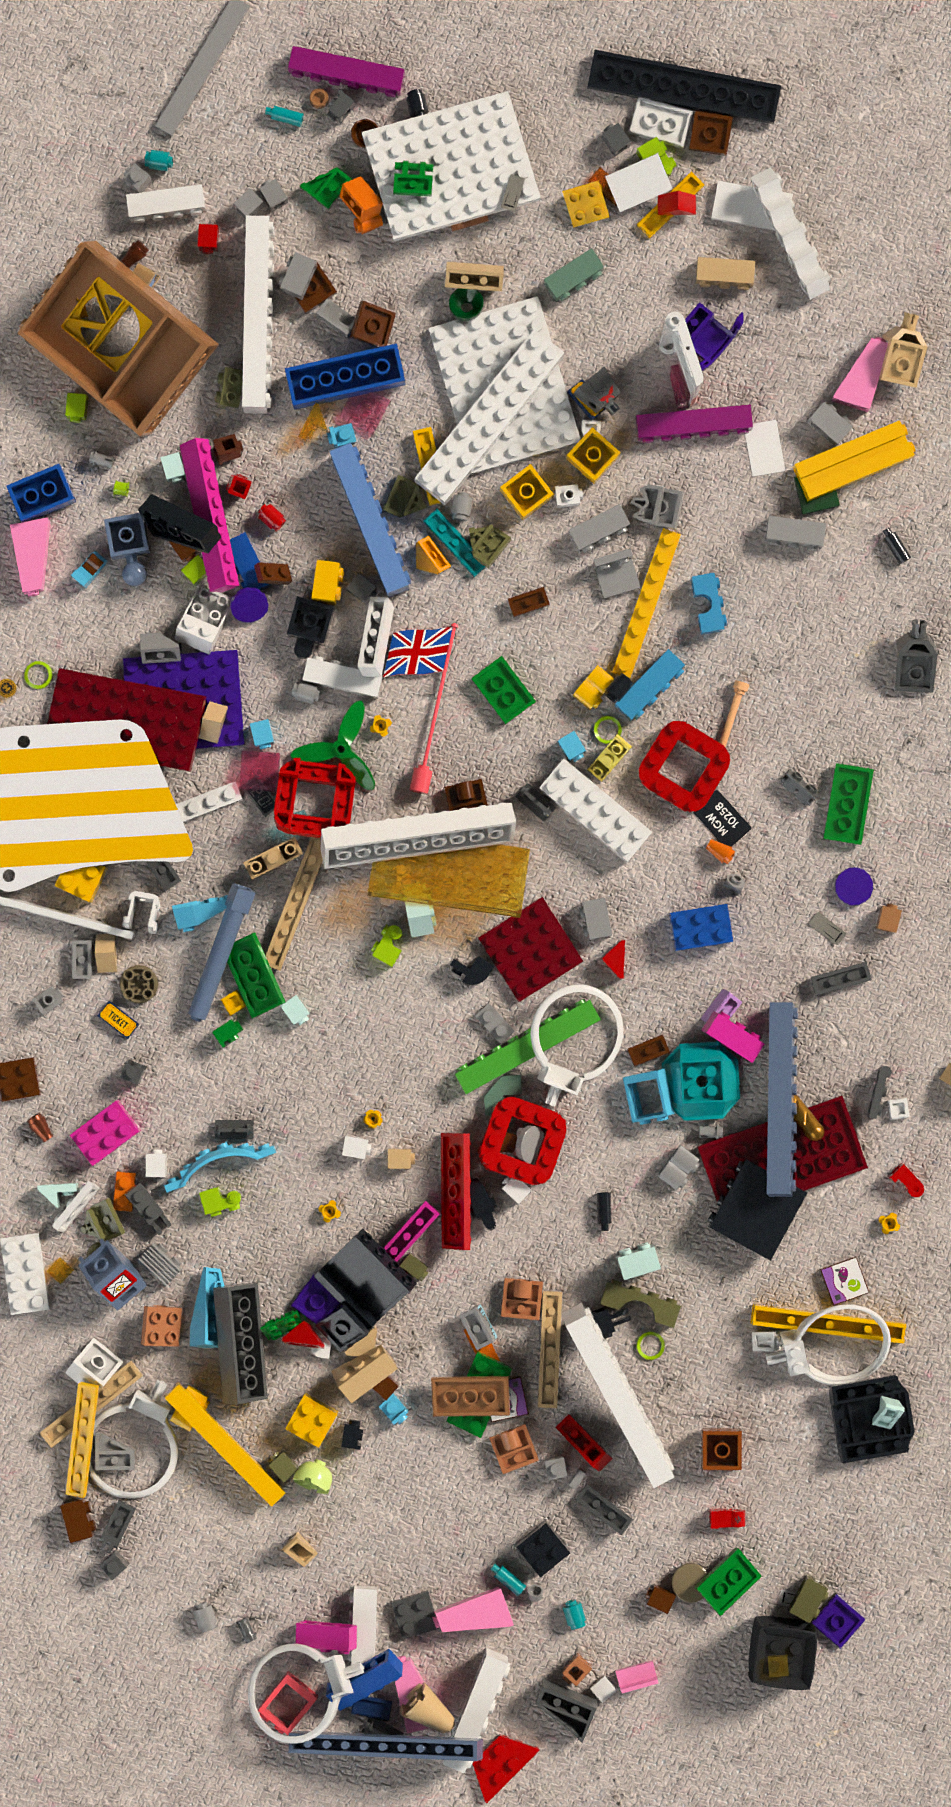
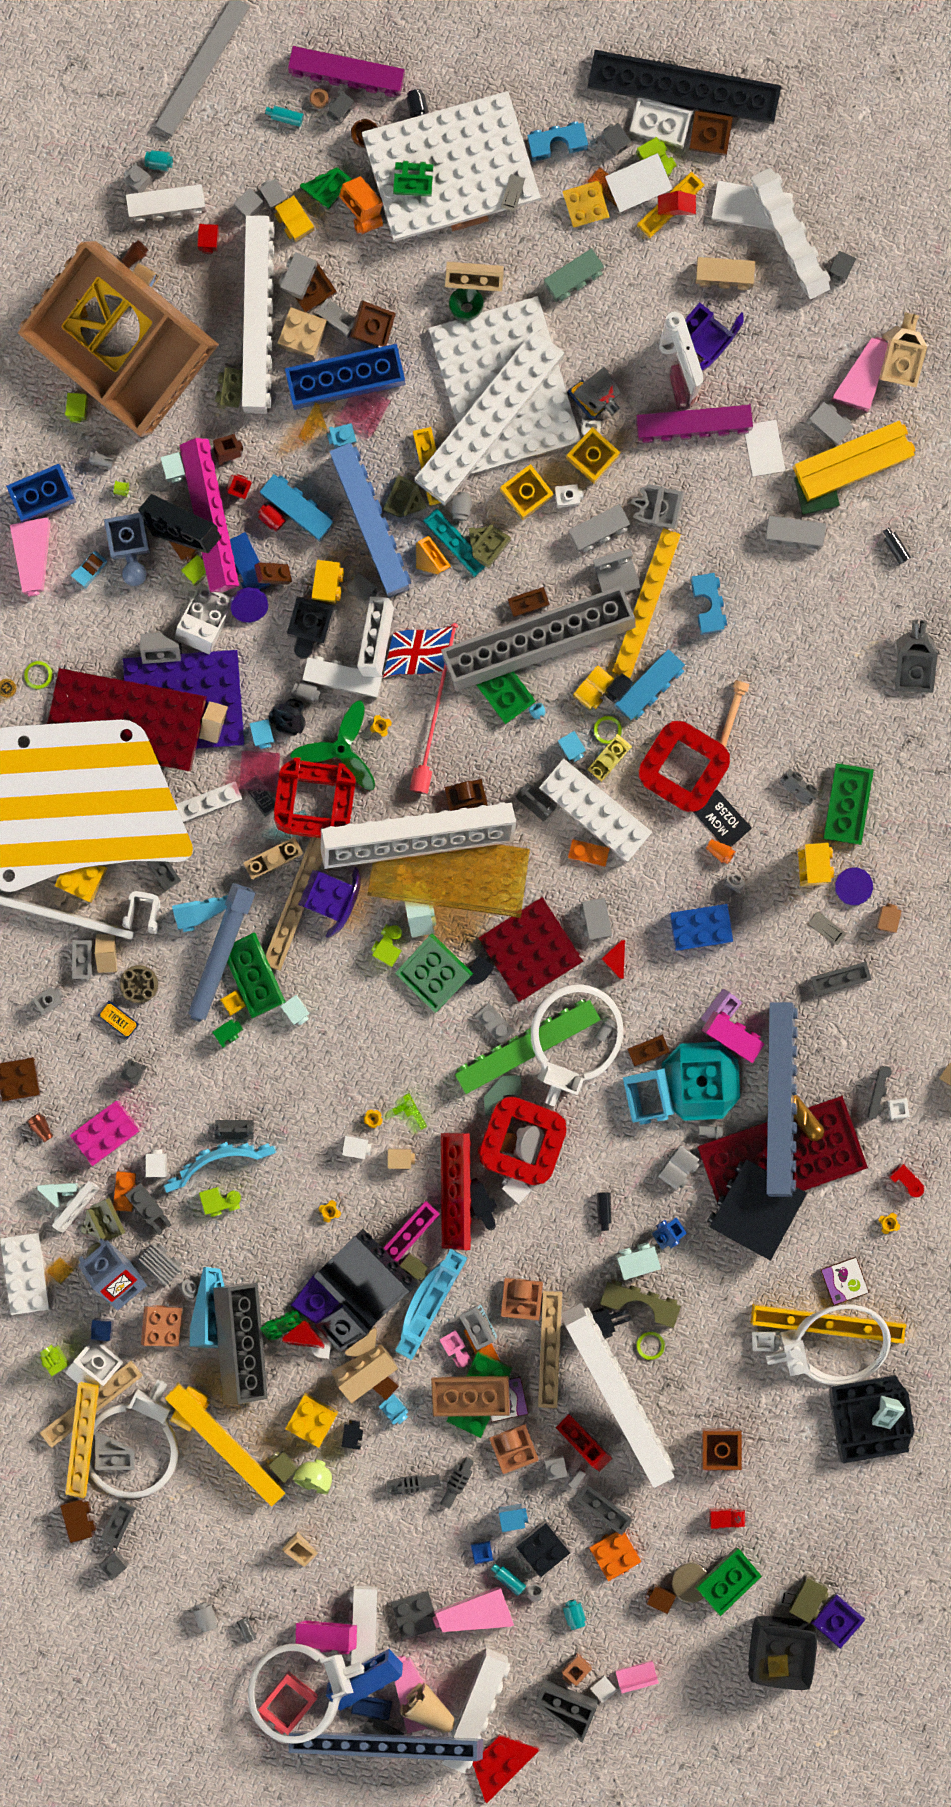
(53, 1359): none -> lime brick
(102, 1329): none -> dark blue brick
(188, 1289): none -> light grey plate
(288, 719): none -> black tile
(294, 219): none -> yellow brick
(296, 507): none -> dark azure brick
(302, 333): none -> tan brick
(331, 897): none -> dark purple piece
(410, 1110): none -> clear neon green hose
(412, 1484): none -> dark grey hinge
(428, 1301): none -> medium azure piece
(433, 973): none -> green plate
(453, 1344): none -> bright pink plate
(457, 1482): none -> dark grey hinge
(482, 1552): none -> blue tile
(512, 1517): none -> dark azure brick
(537, 710): none -> medium azure hinge
(538, 638): none -> light grey brick
(572, 135): none -> dark azure arch
(588, 853): none -> orange plate
(605, 1029): none -> light grey pin
(614, 1555): none -> orange plate
(668, 1233): none -> blue brick
(815, 864): none -> yellow brick
(841, 267): none -> dark grey brick

